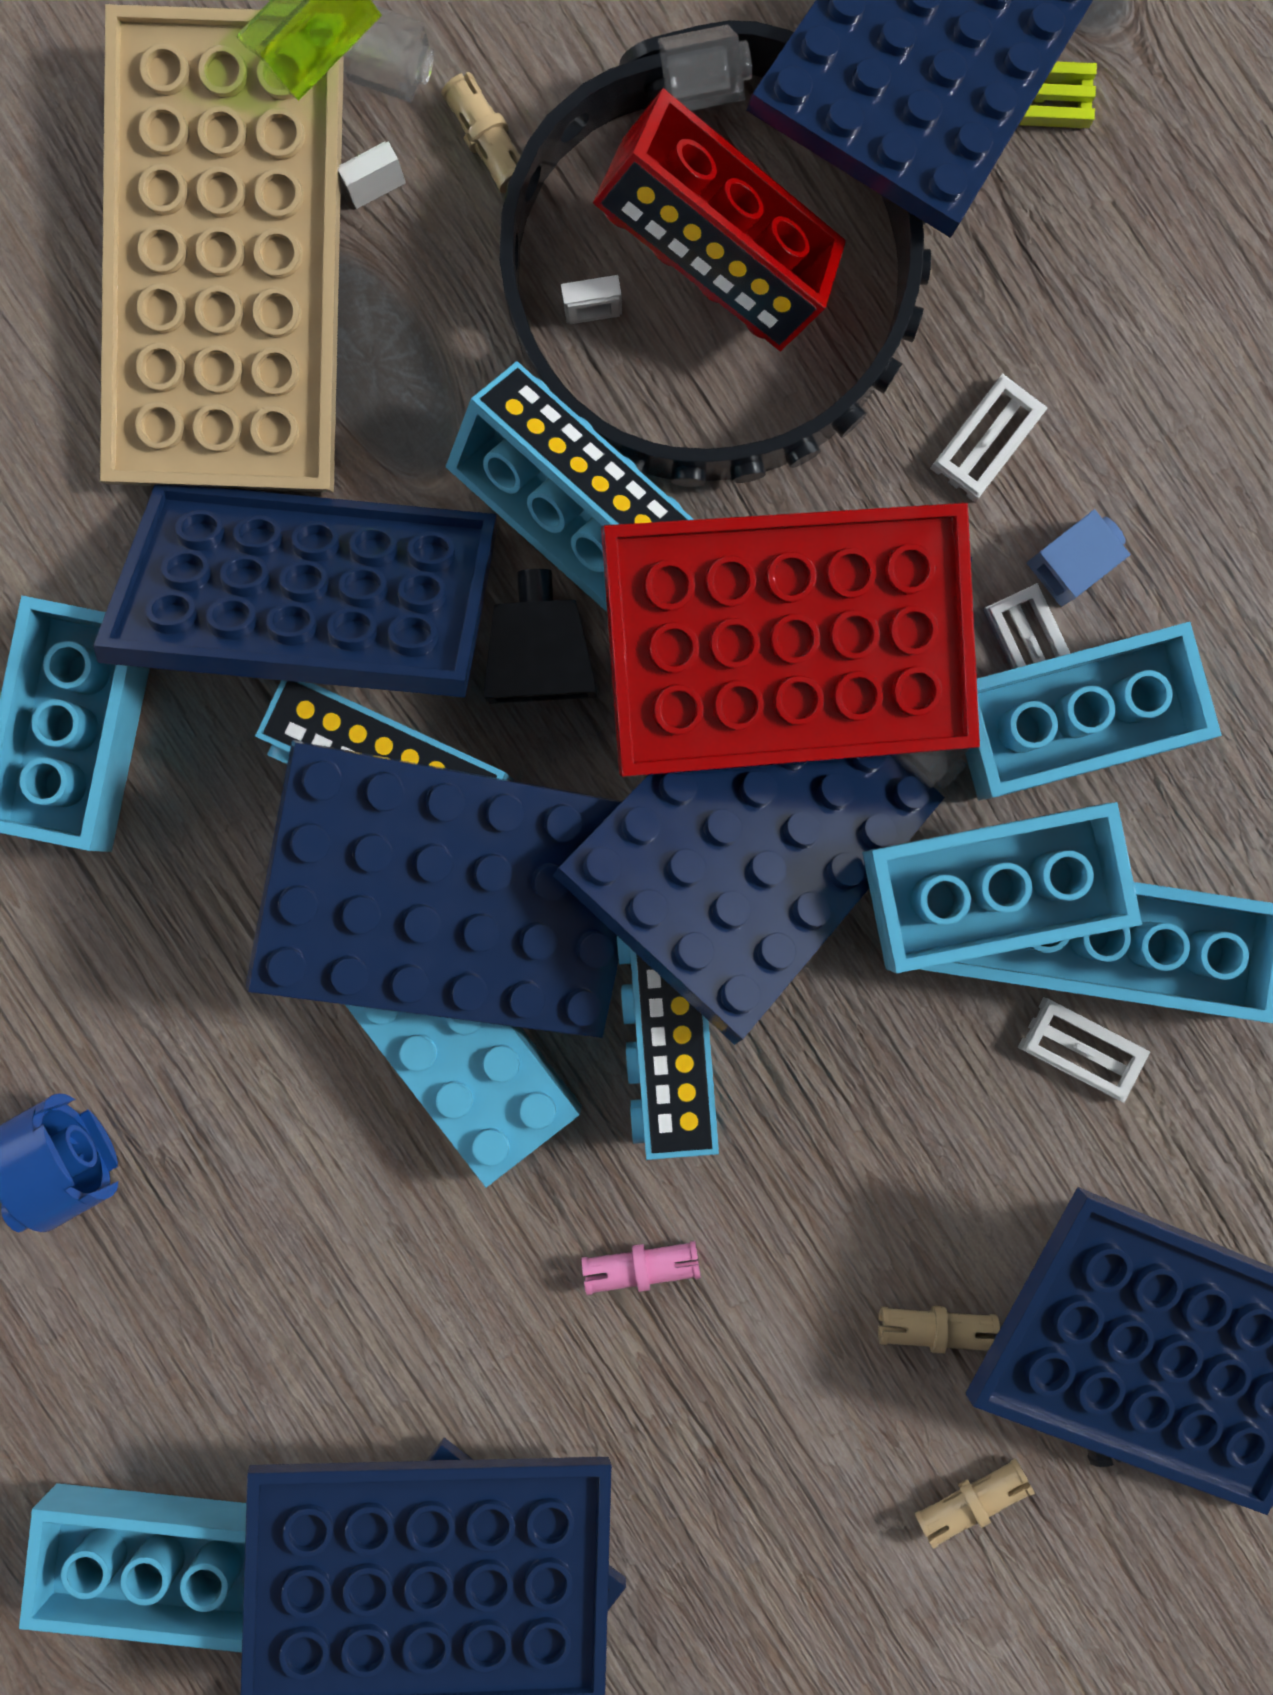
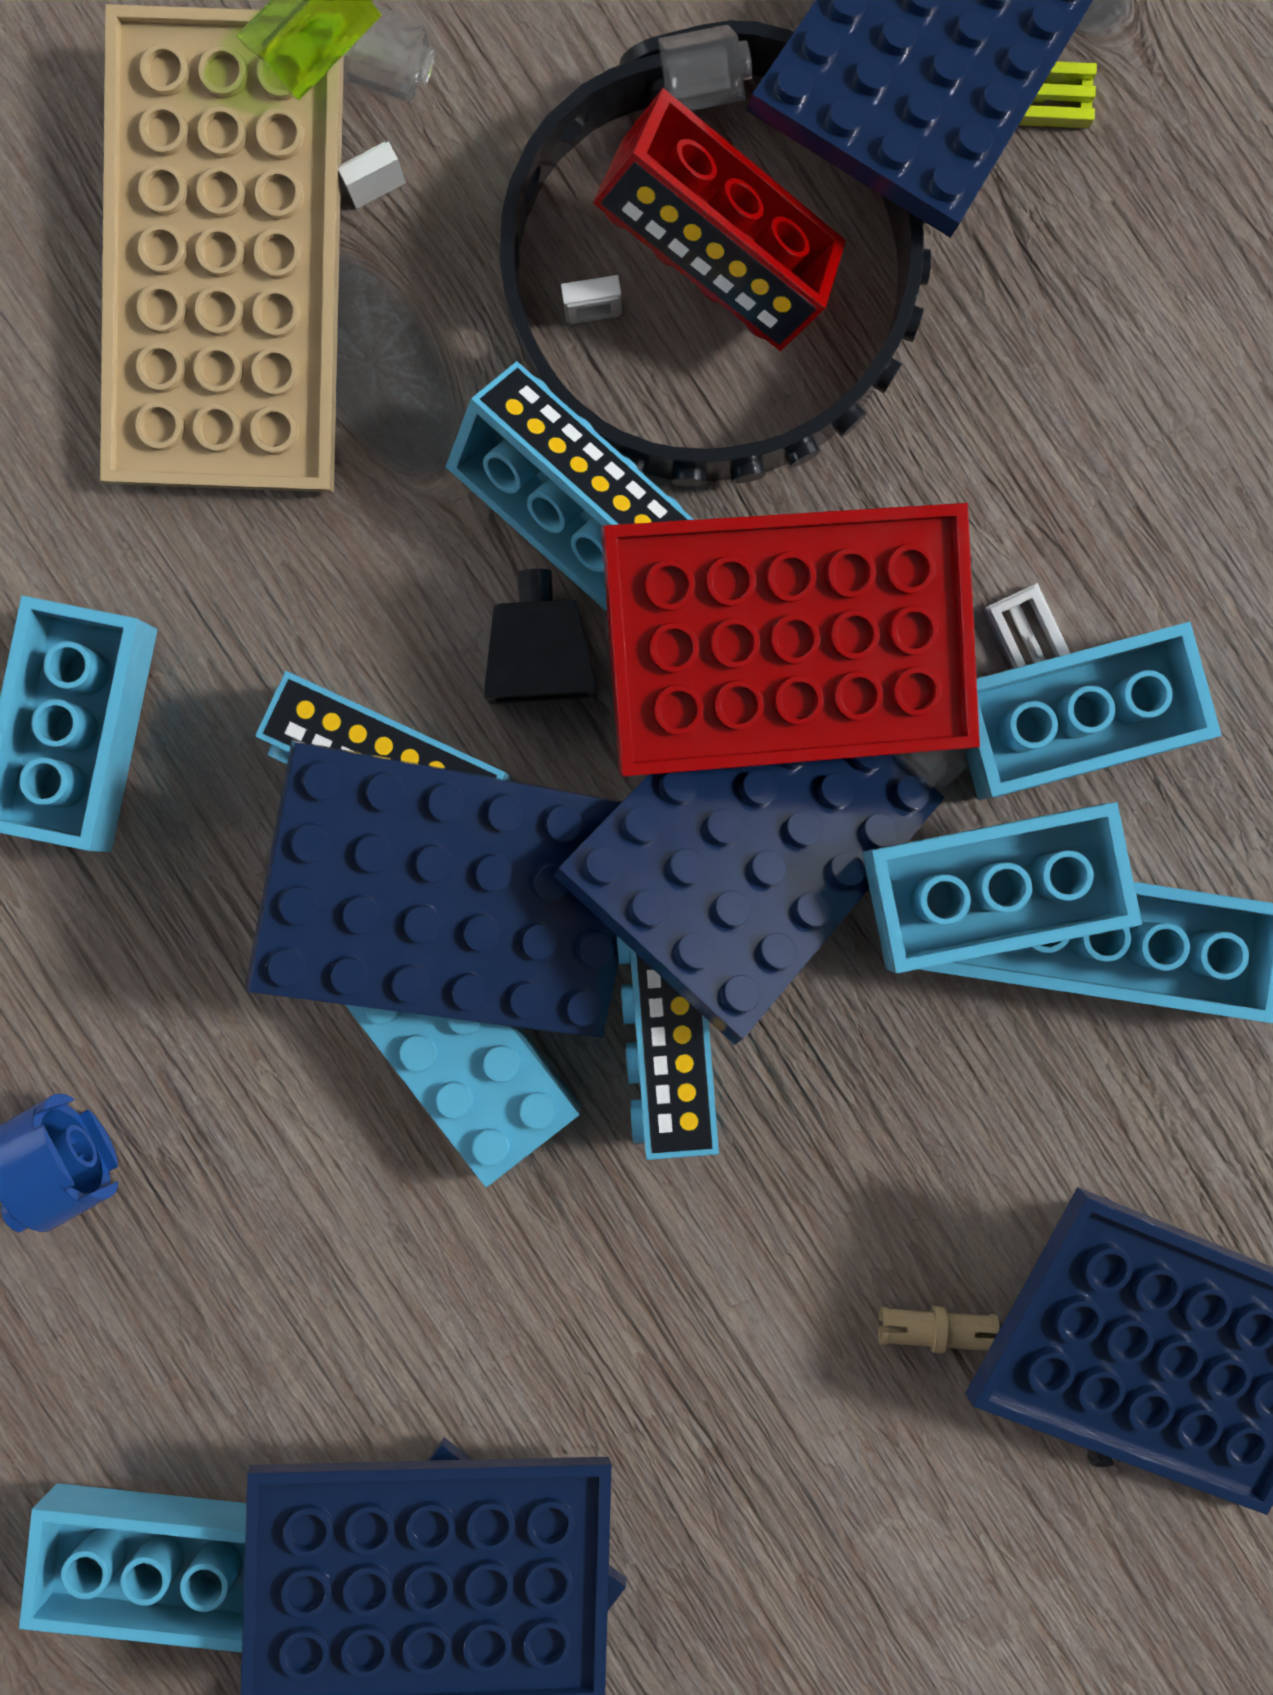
(301, 590): dark blue plate -> none
(483, 128): tan pin -> none
(640, 1268): bright pink pin -> none
(959, 475): white tile -> none
(974, 1503): tan pin -> none
(1040, 1027): white tile -> none
(1079, 557): medium blue brick -> none

